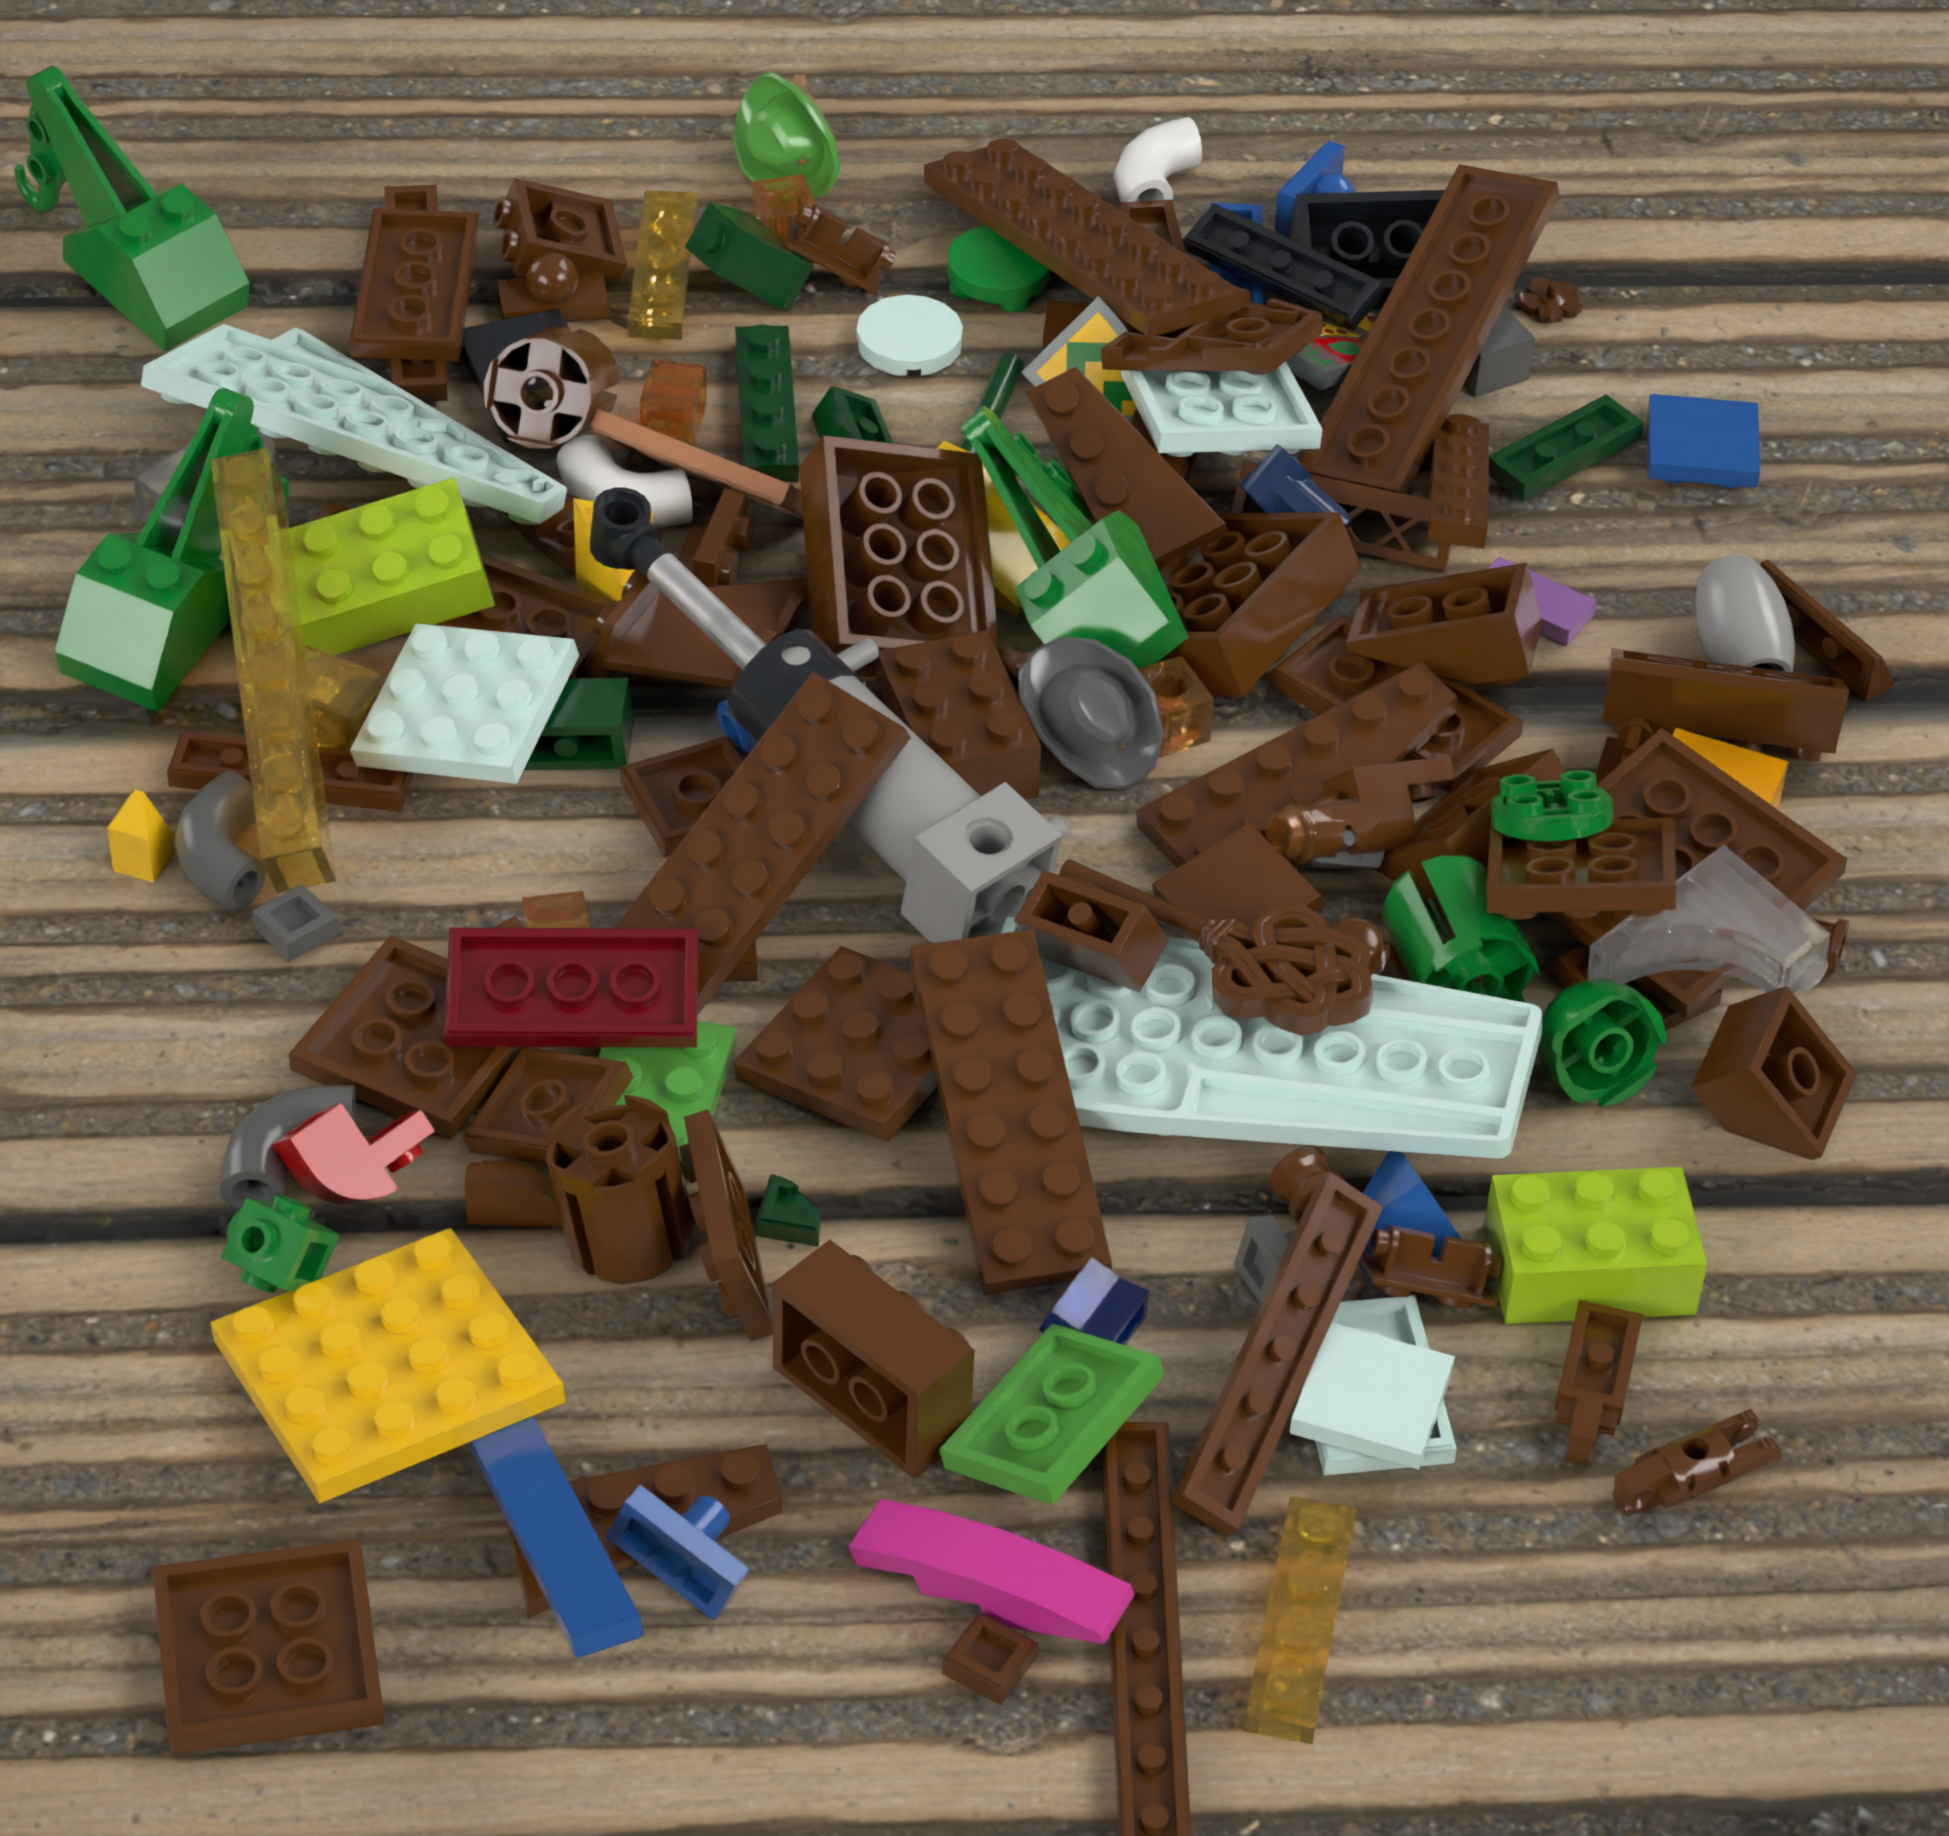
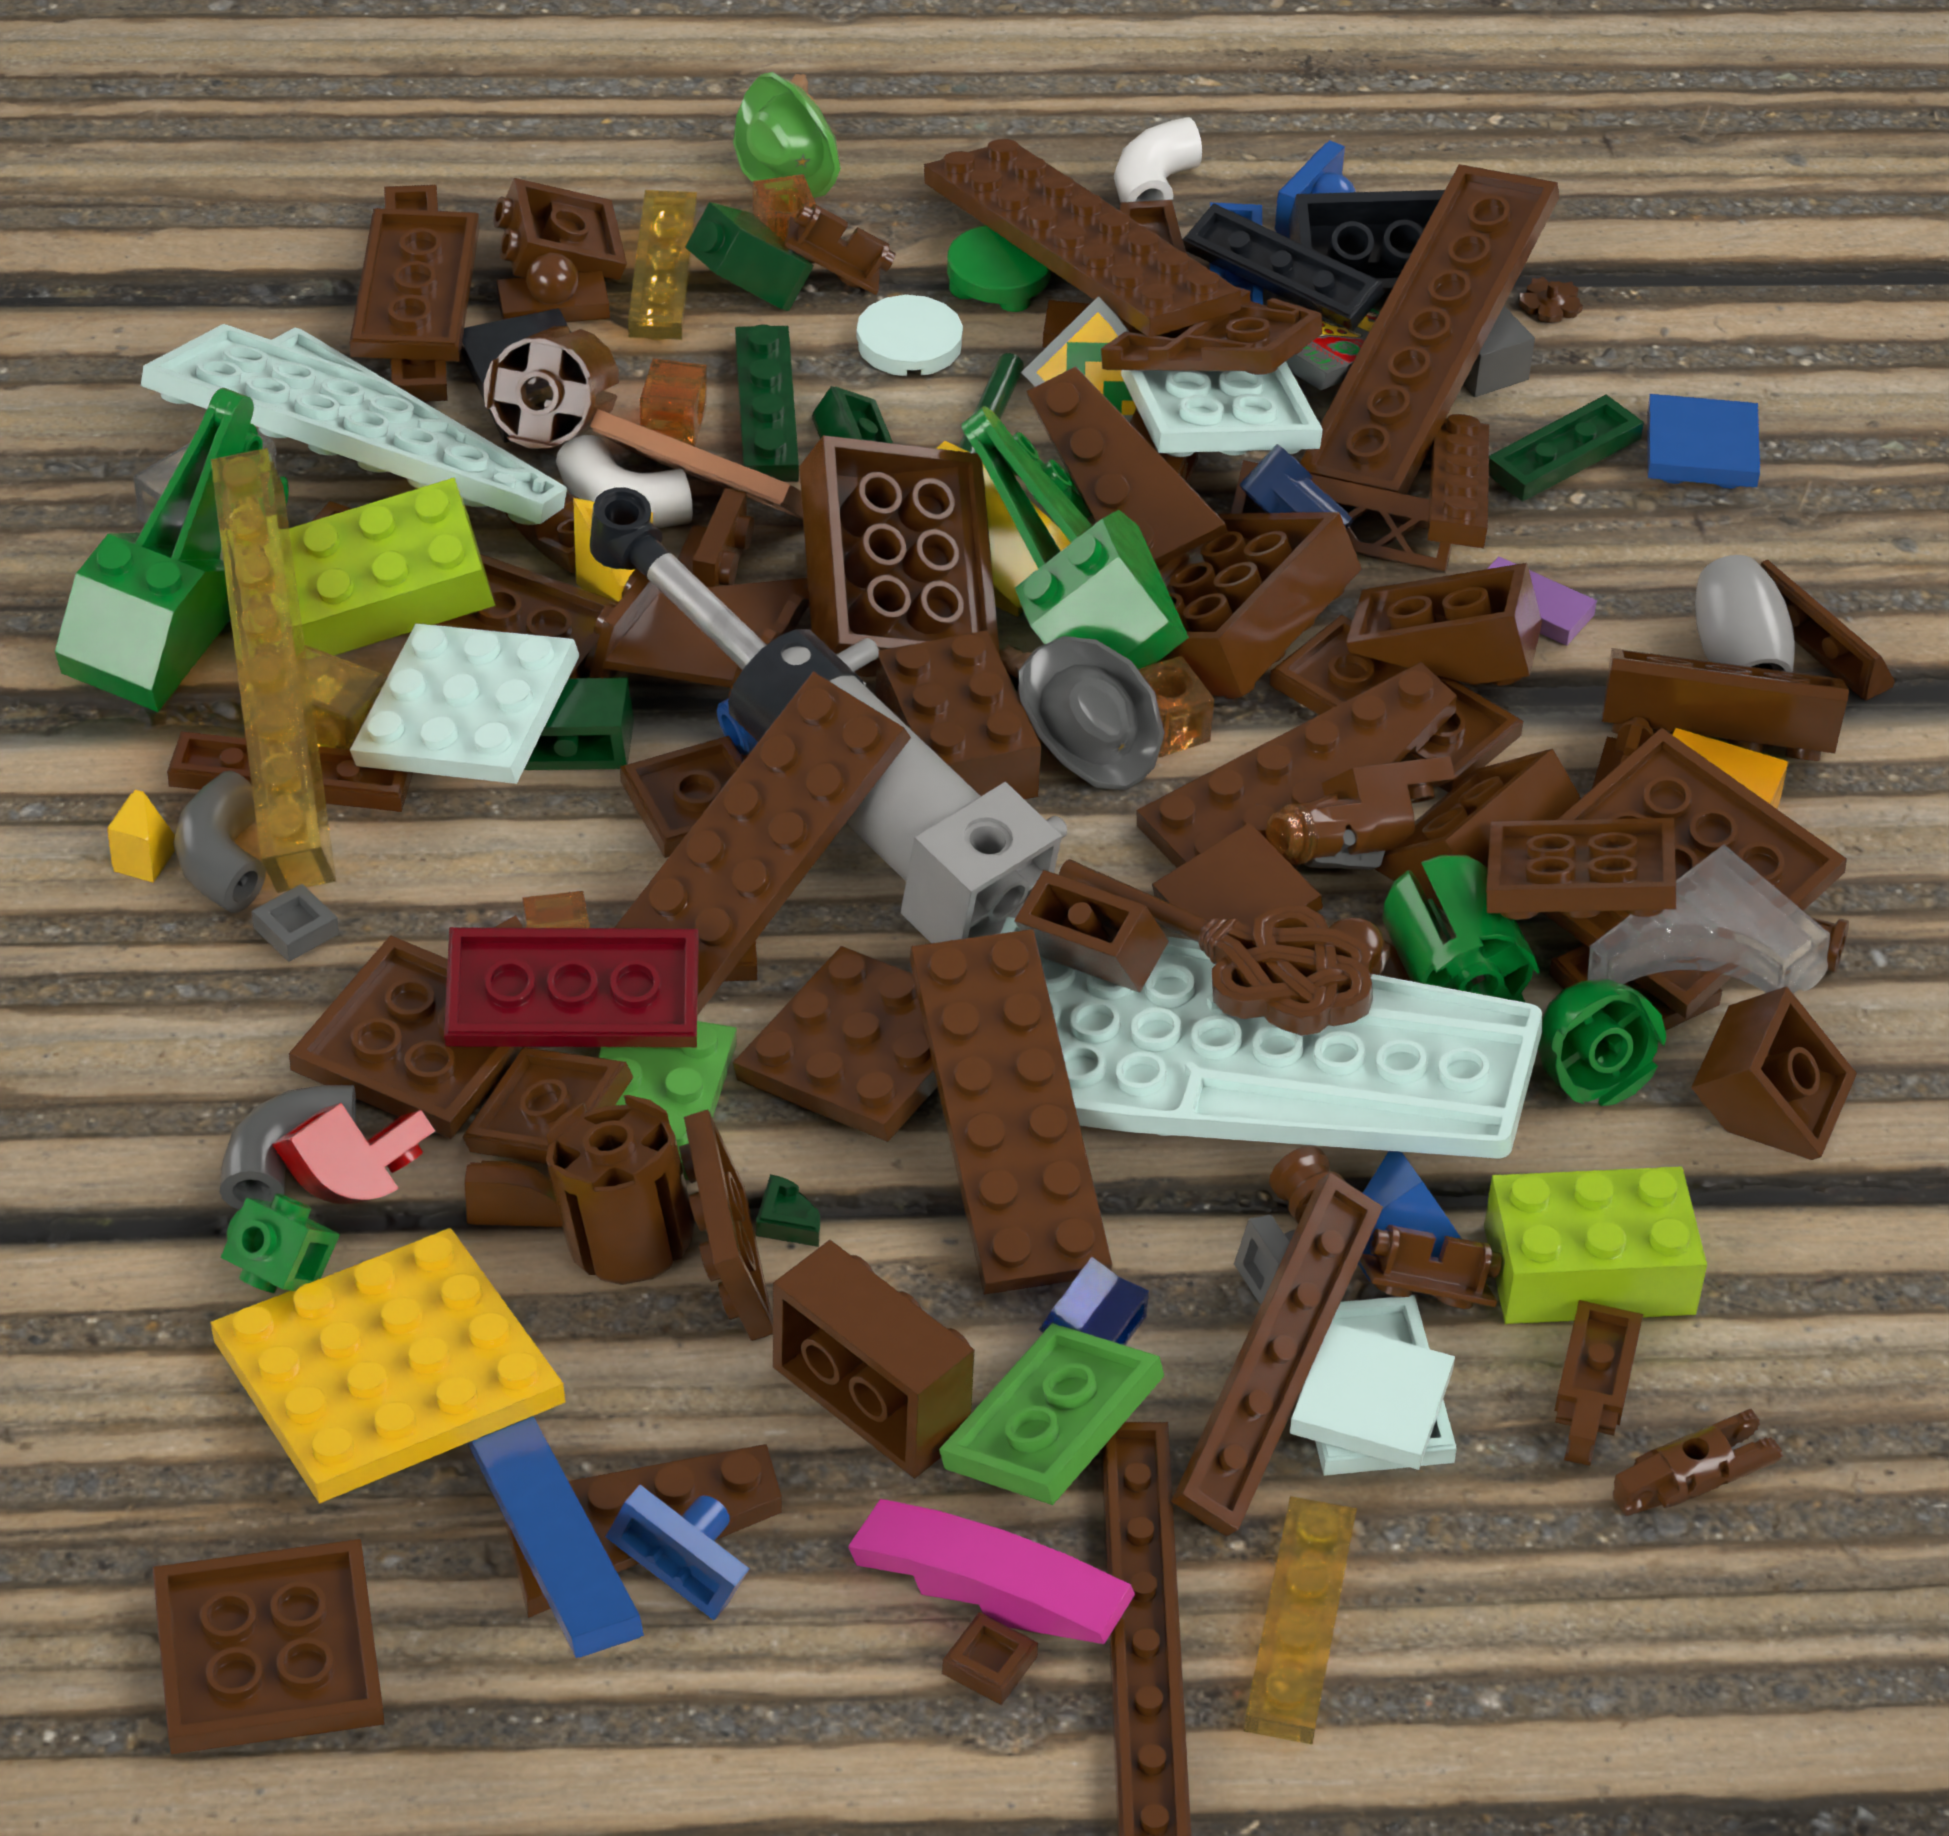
(141, 248): green slope -> none
(1553, 808): green tile -> none

